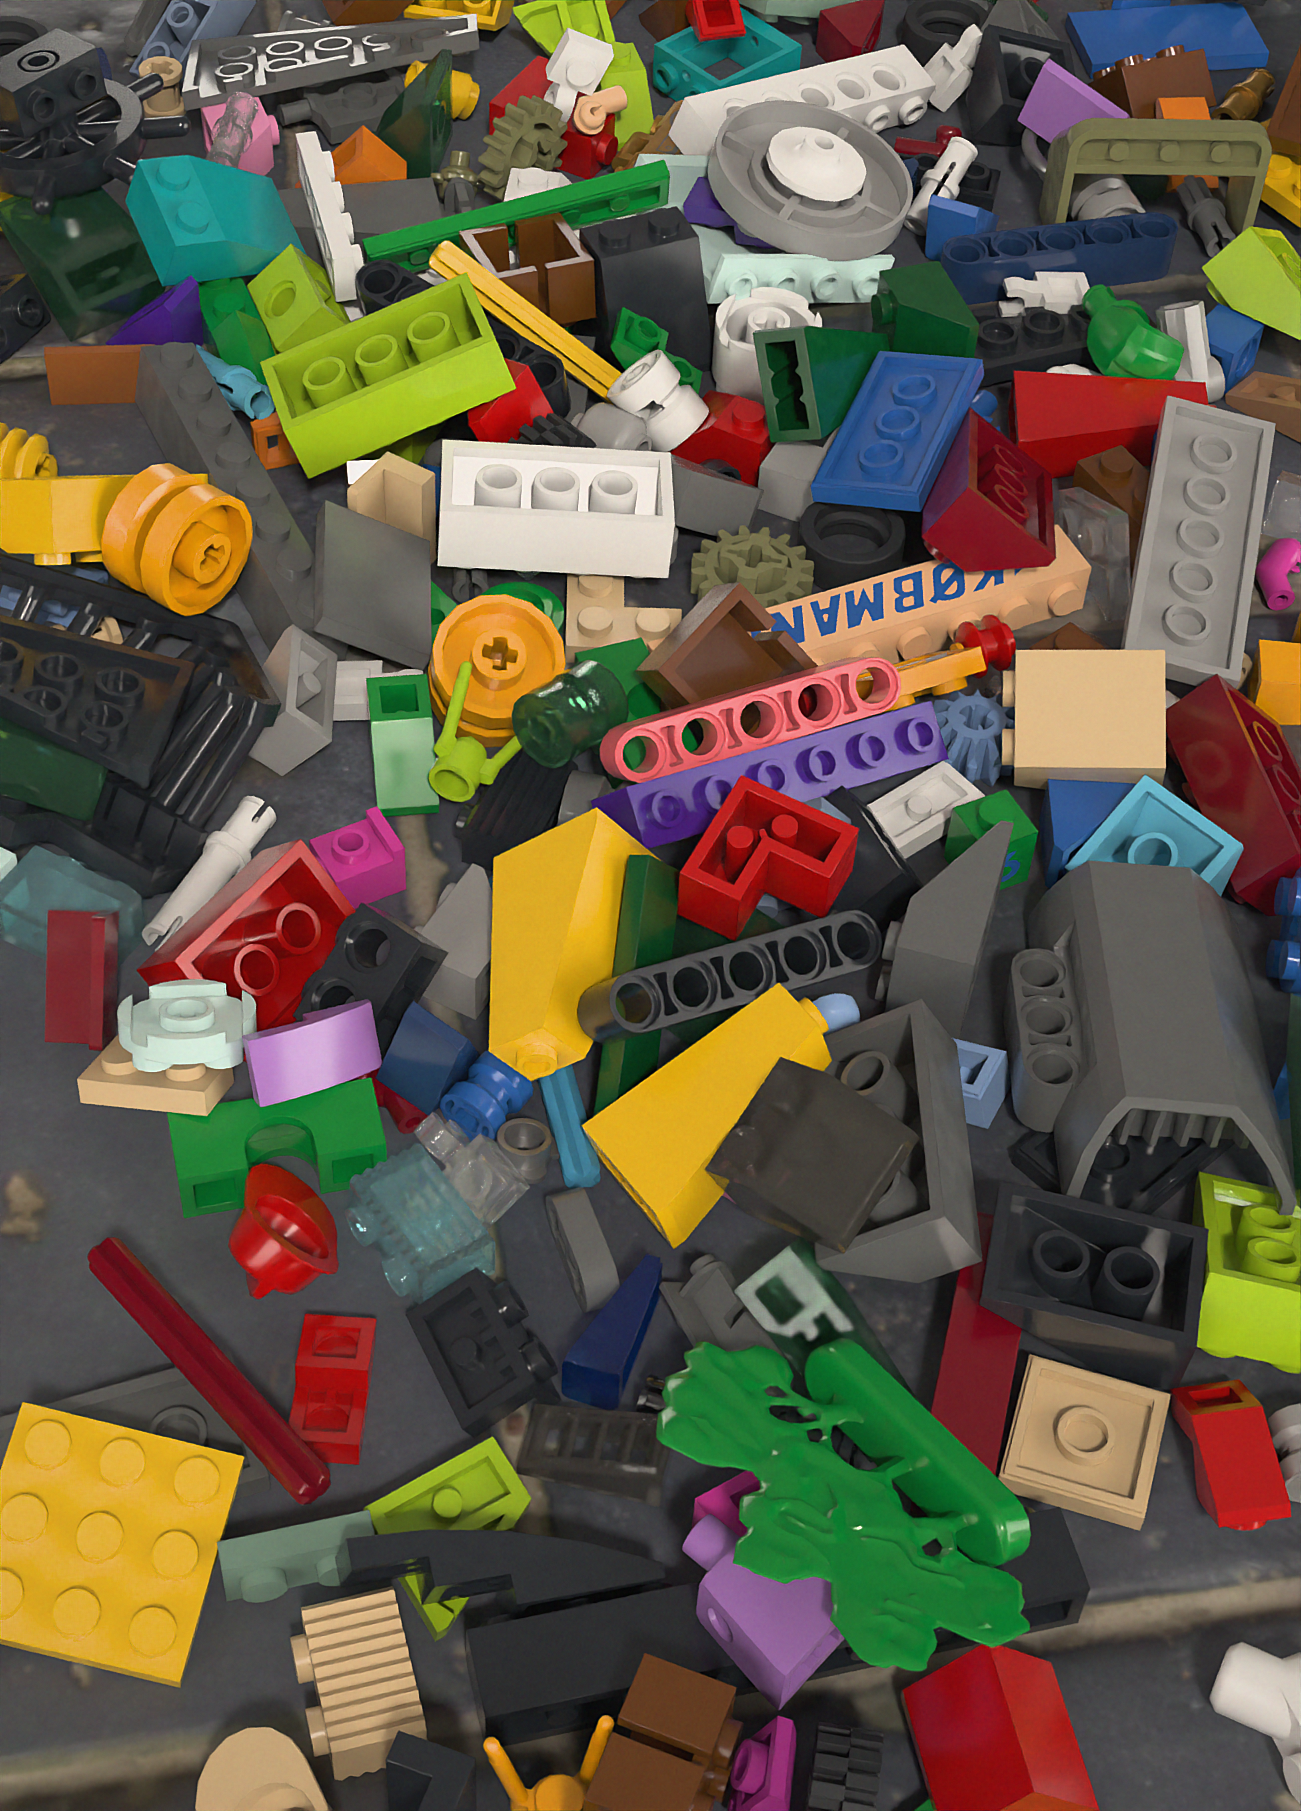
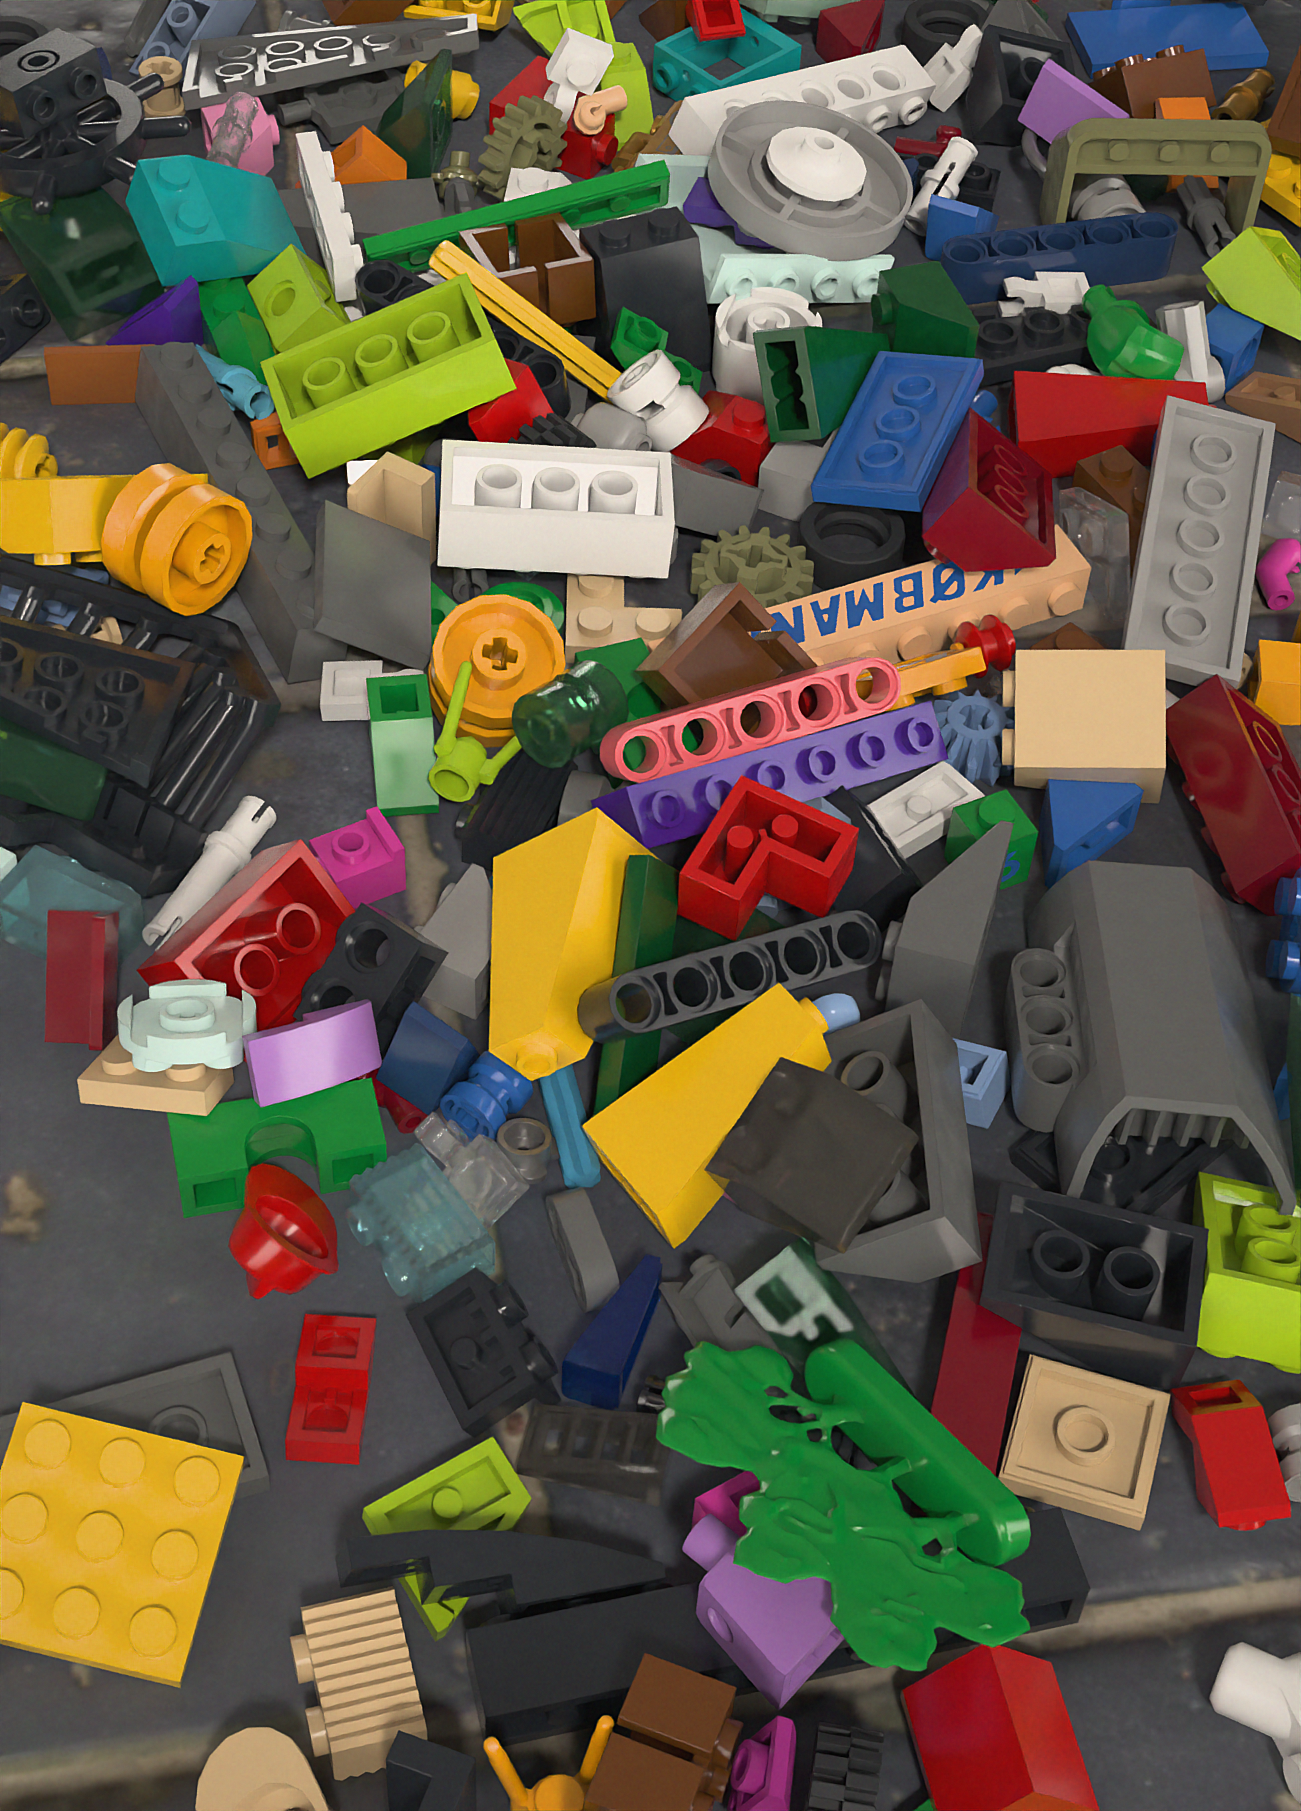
(210, 1371): dark red axle -> none
(272, 1561): sand green plate -> none
(305, 683): light grey slope -> none
(1163, 831): medium azure slope -> none

